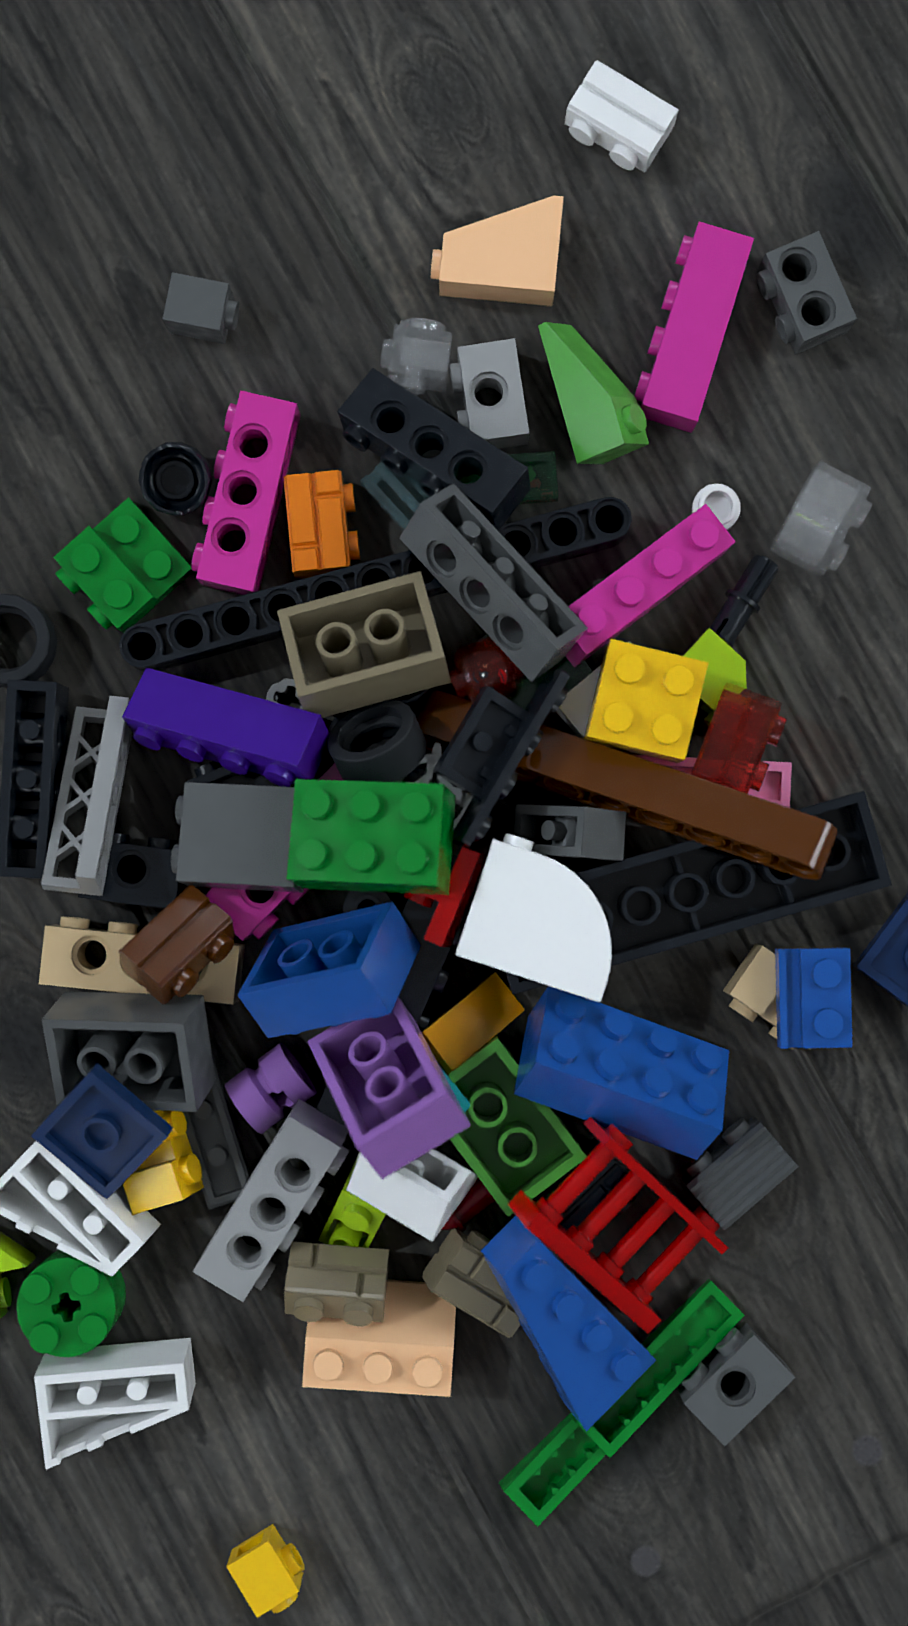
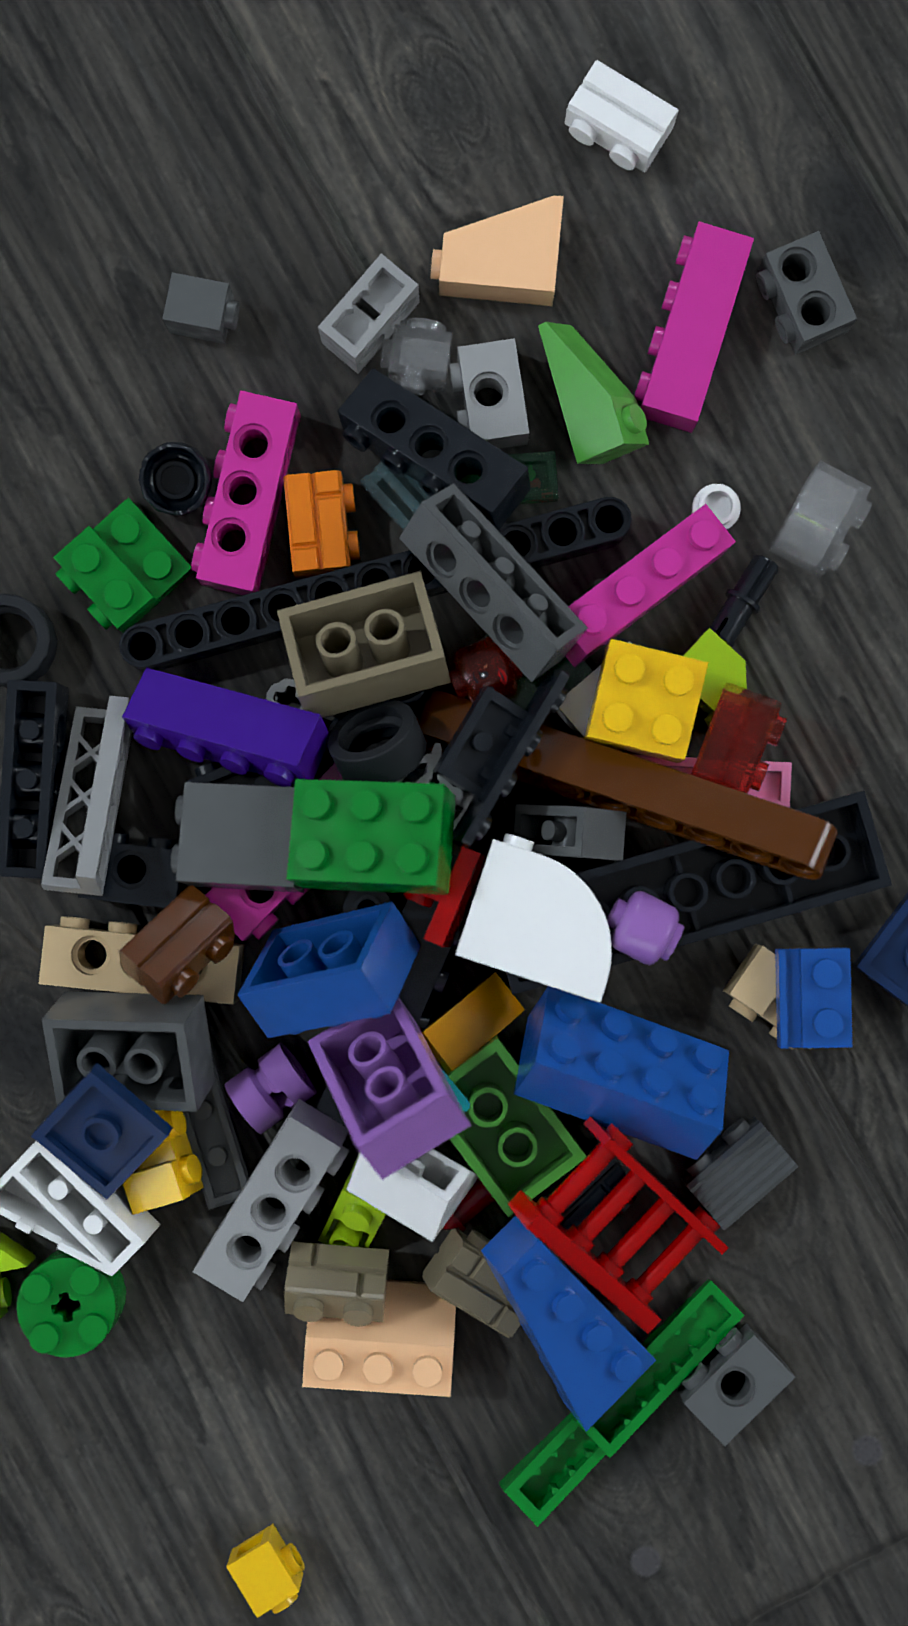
(110, 1393): white wedge -> none
(369, 313): none -> light grey brick
(644, 928): none -> medium lavender head

